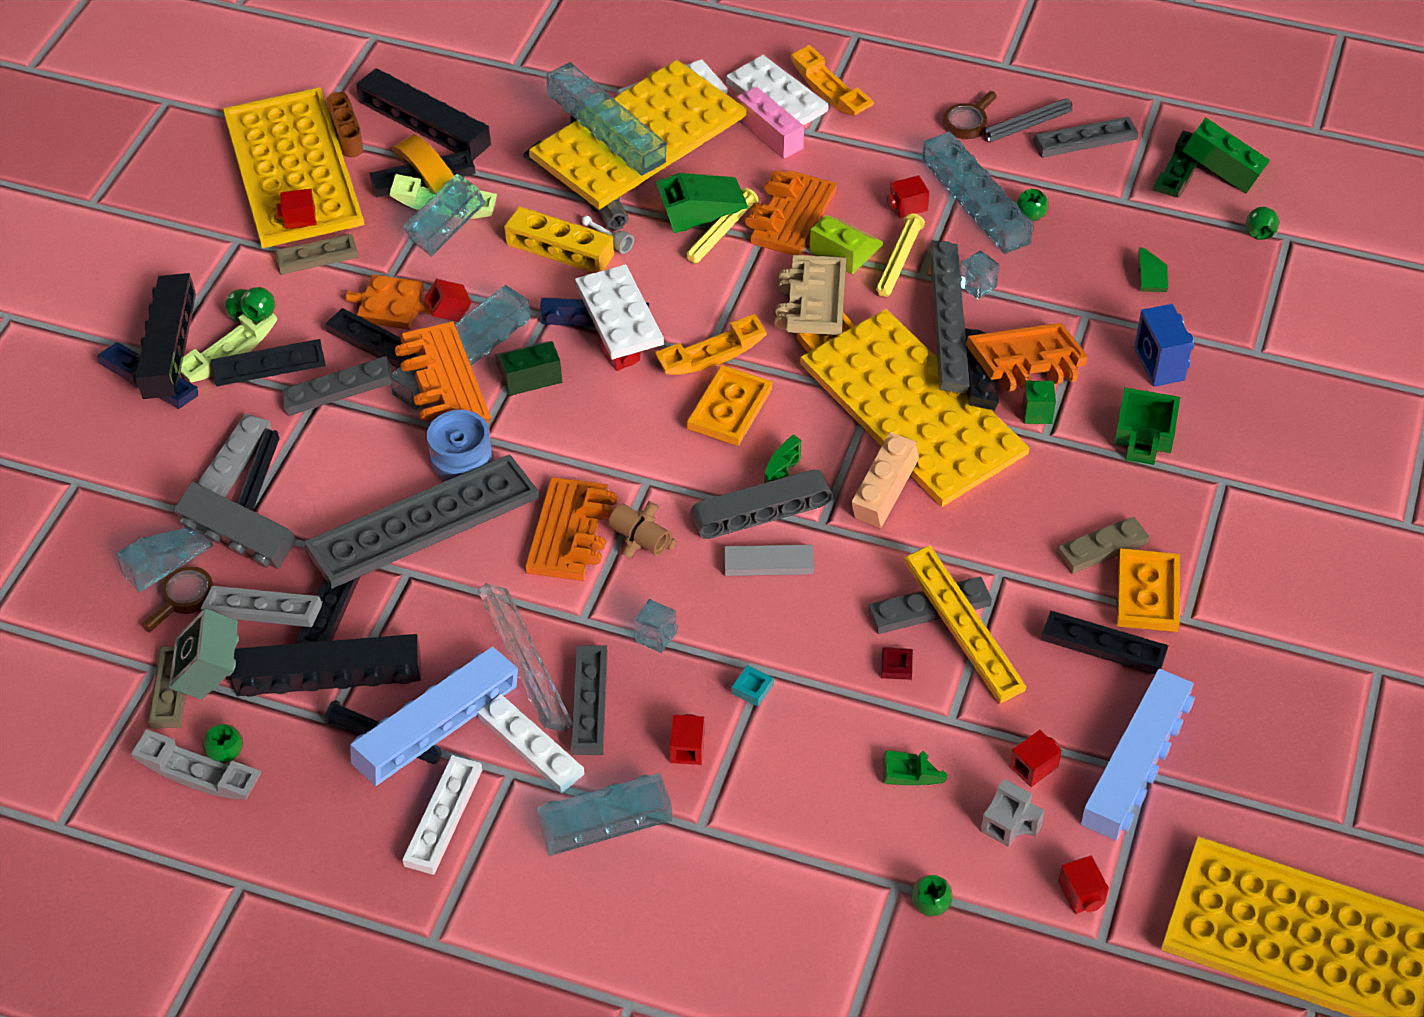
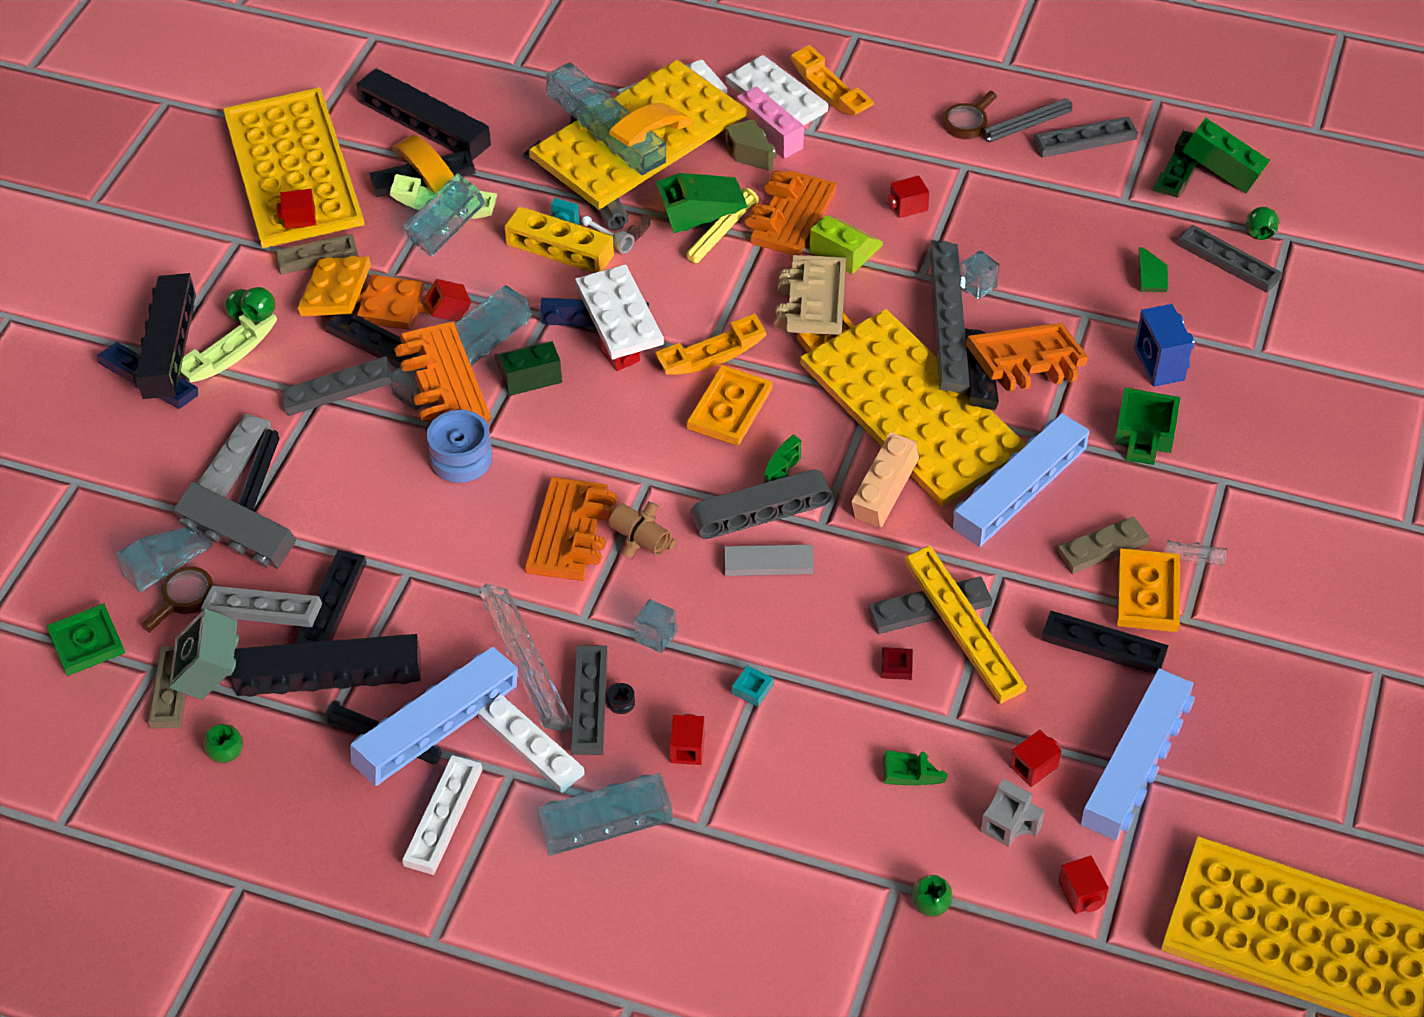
(85, 639): none -> green plate
(194, 770): light grey slope -> none
(268, 362): black plate -> none
(334, 286): none -> light orange plate
(345, 124): dark orange beam -> none
(420, 520): dark grey plate -> none
(565, 211): none -> teal plate
(621, 689): none -> black bush
(634, 126): none -> light orange slope
(638, 231): none -> clear smoke piece
(749, 145): none -> olive slope
(912, 225): light yellow axle -> none
(977, 192): clear light blue brick -> none
(1020, 479): none -> light blue brick
(1033, 204): green piece -> none
(1039, 402): green brick -> none
(1197, 553): none -> clear pin
(1229, 258): none -> dark grey tile

